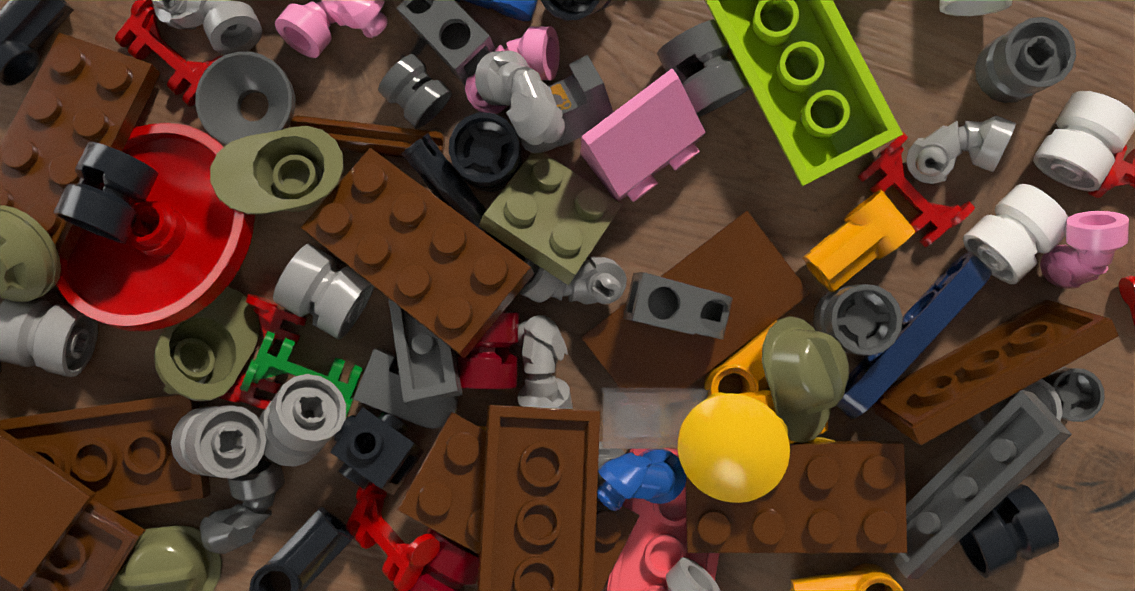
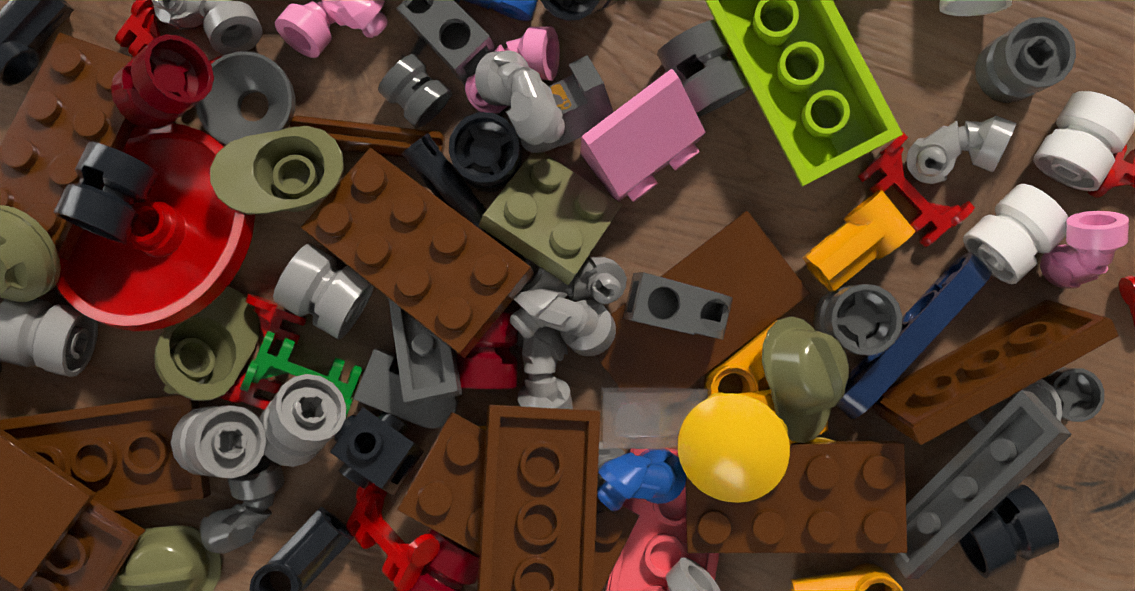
(162, 82): none -> dark red wheel
(582, 324): none -> light grey arm

